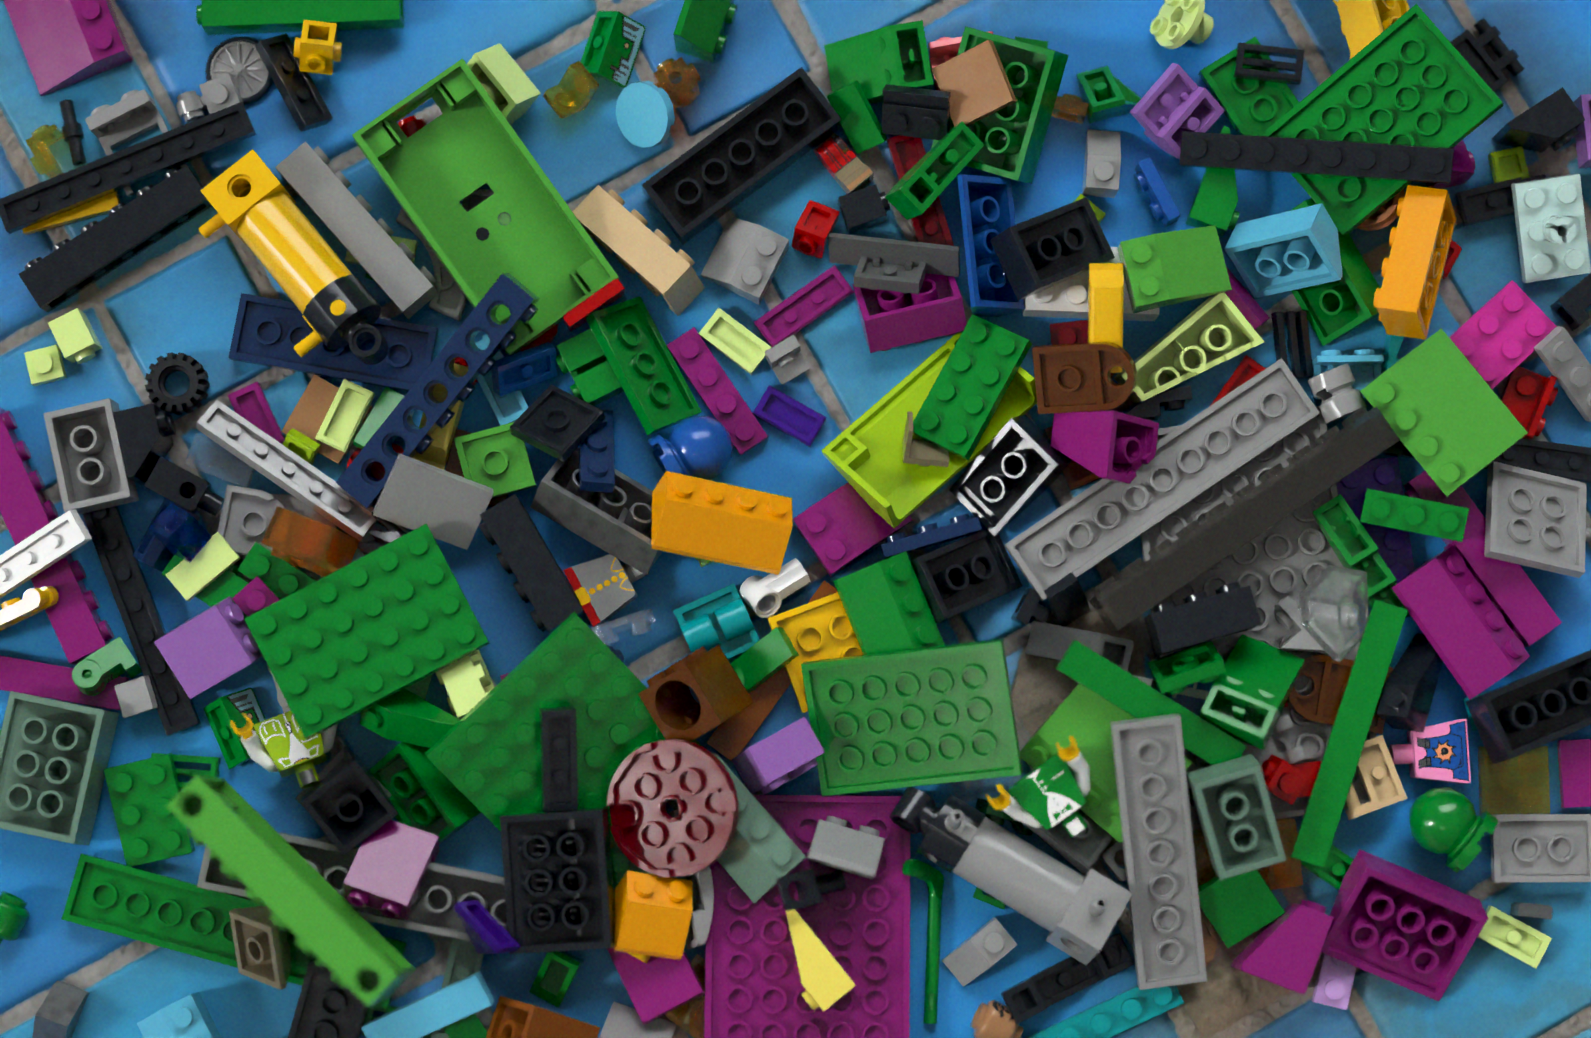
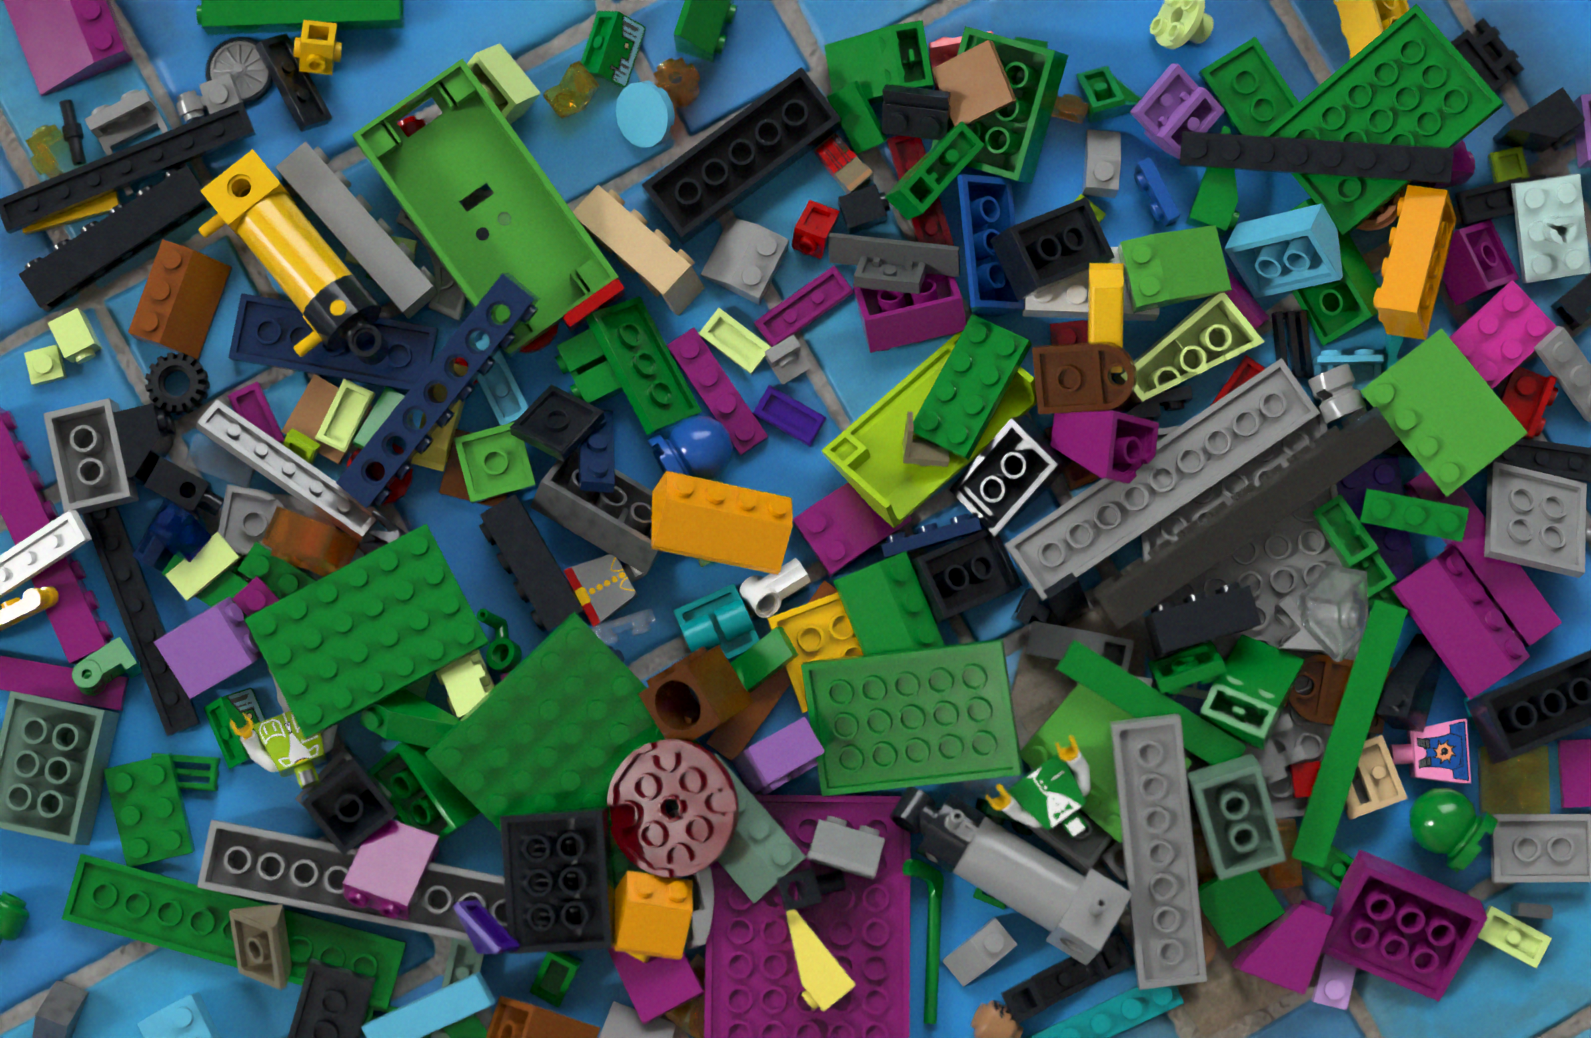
(136, 696): light grey tile -> none
(179, 299): none -> dark orange slope
(290, 889): bright green piece -> none
(429, 495): light grey tile -> none
(502, 646): none -> green plate
(524, 369): blue plate -> none
(559, 759): black plate -> none
(1242, 73): black tile -> none
(1283, 779): red bracket -> none
(1476, 263): none -> magenta slope

